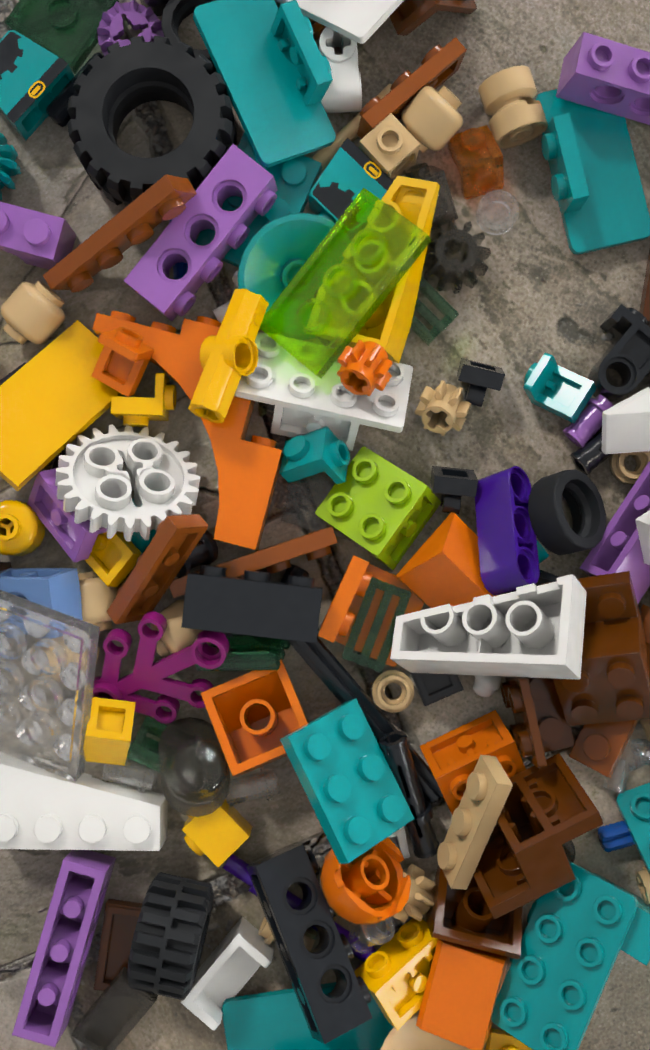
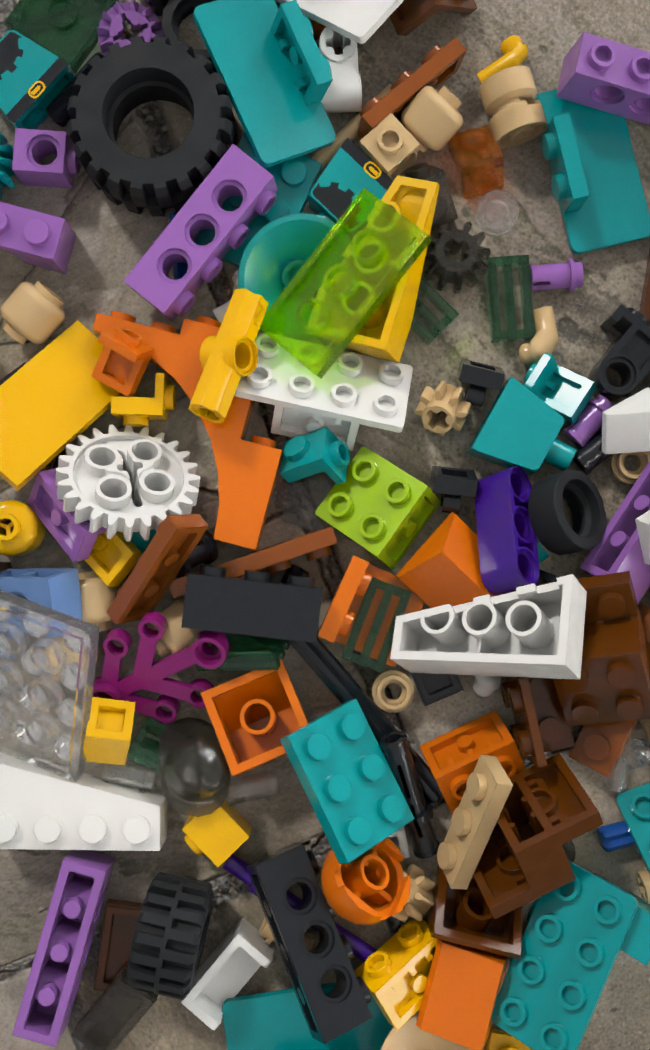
(33, 146): none -> medium lavender brick
(129, 227): dark orange plate -> none
(364, 368): orange gear -> none
(372, 935): clear pin -> none
(510, 333): none -> clear green tile
(513, 55): none -> yellow arm
(521, 432): none -> teal torso
(545, 338): none -> tan arm
(557, 276): none -> medium lavender pin

